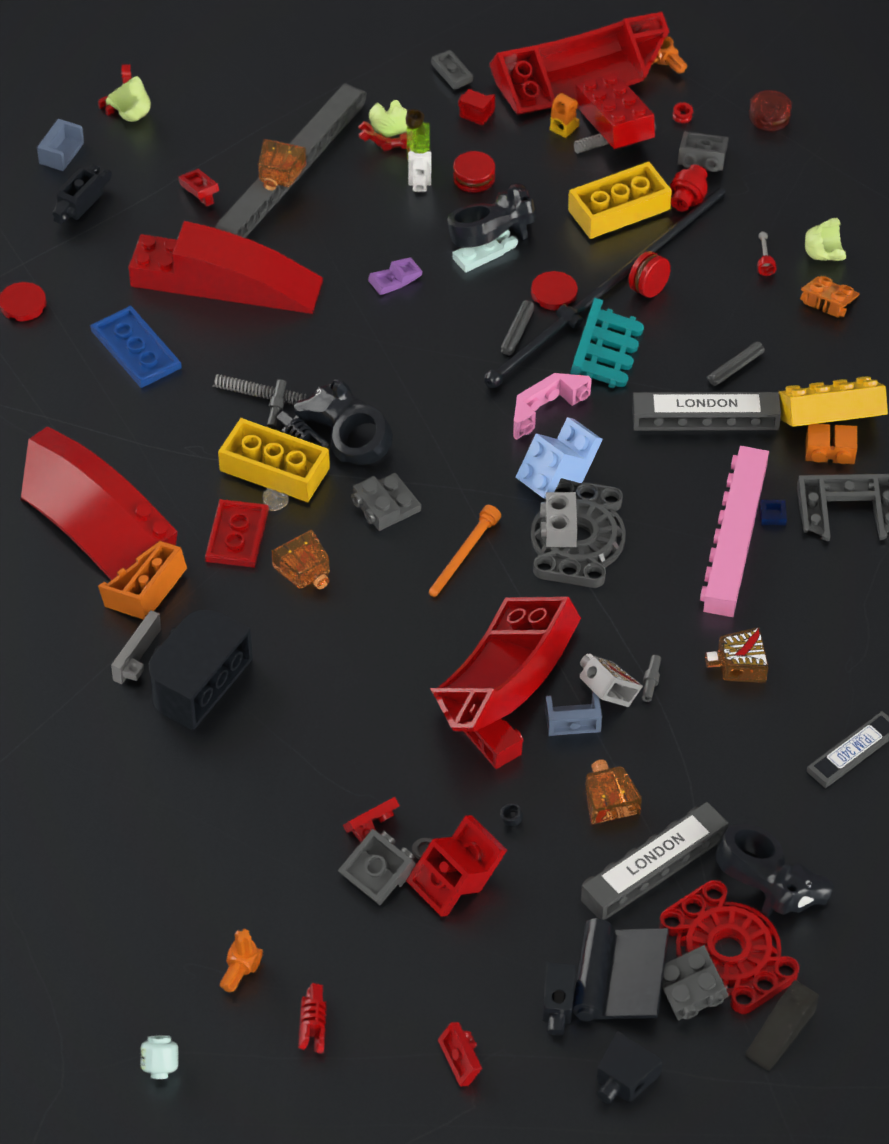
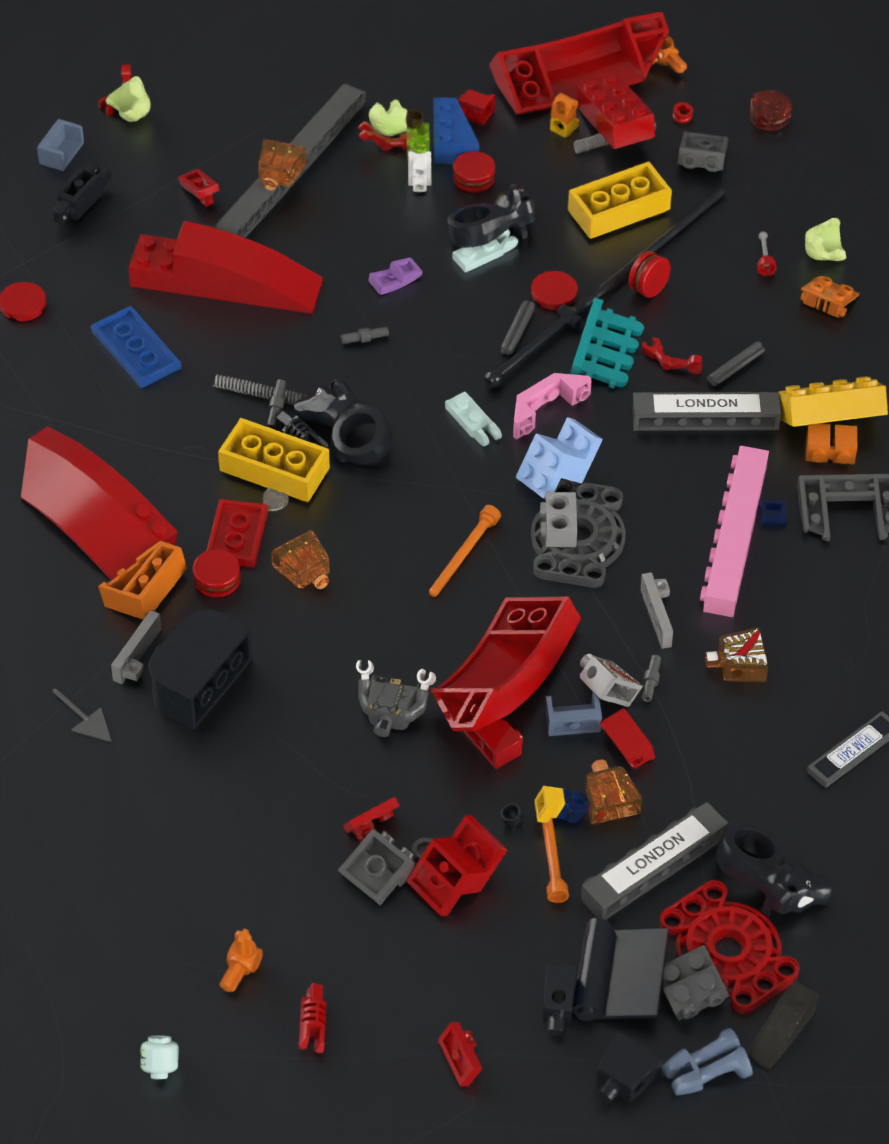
(91, 726): none -> dark grey piece
(216, 573): none -> red head
(364, 335): none -> dark grey bar
(385, 500): dark grey plate -> none
(392, 701): none -> dark grey torso
(451, 131): none -> blue wedge
(452, 69): dark grey plate -> none
(472, 418): none -> light aqua hinge
(557, 888): none -> orange piece
(560, 804): none -> leg
(628, 738): none -> red hinge
(653, 591): none -> light grey hinge
(689, 187): red piece -> none
(693, 364): none -> red piece
(694, 1077): none -> sand blue piece

